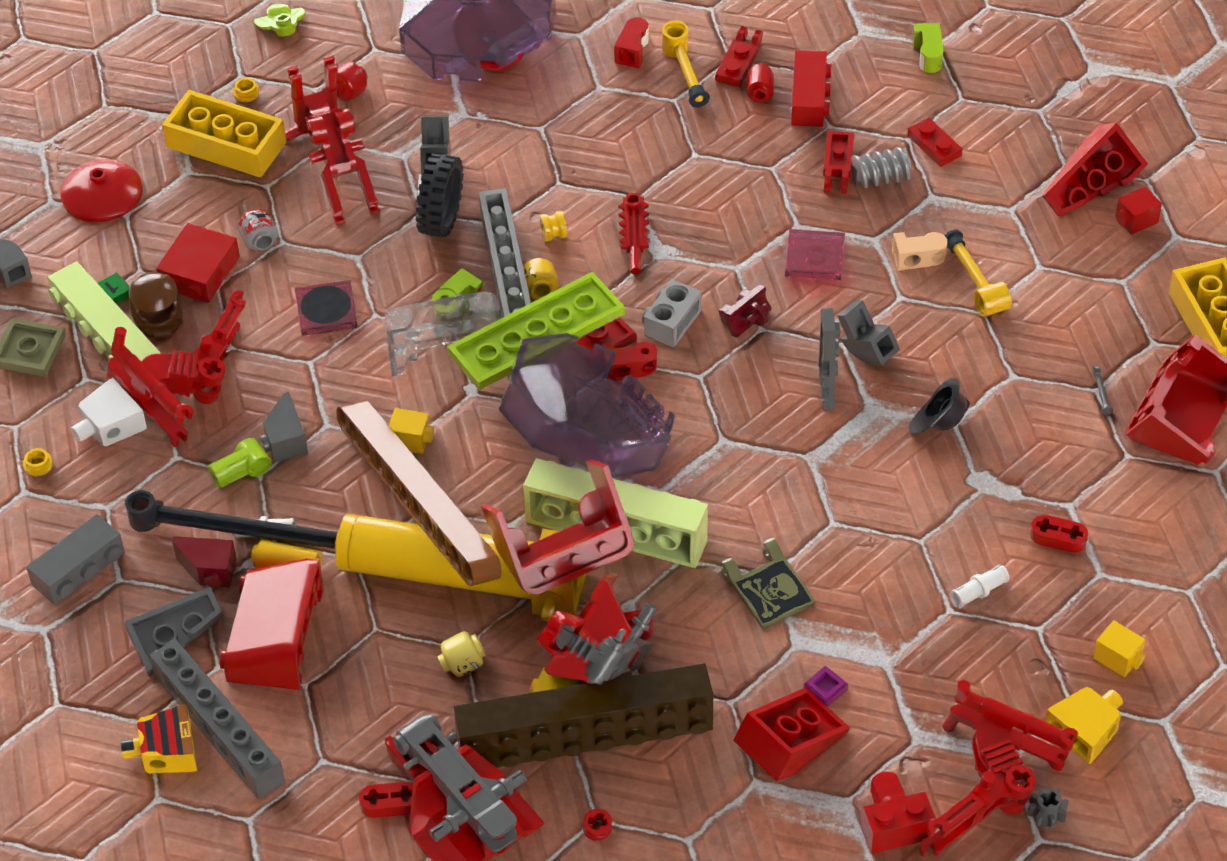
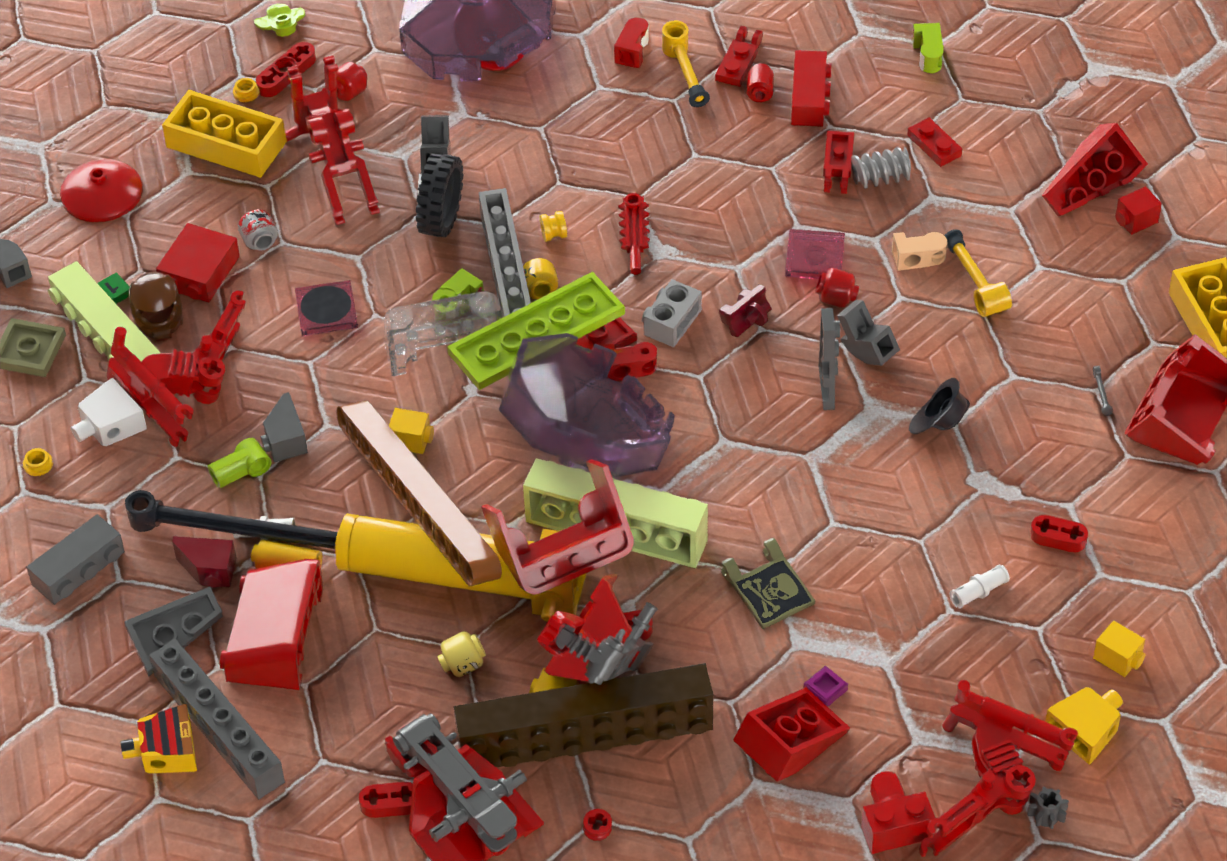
(273, 81): none -> red beam
(836, 287): none -> red head

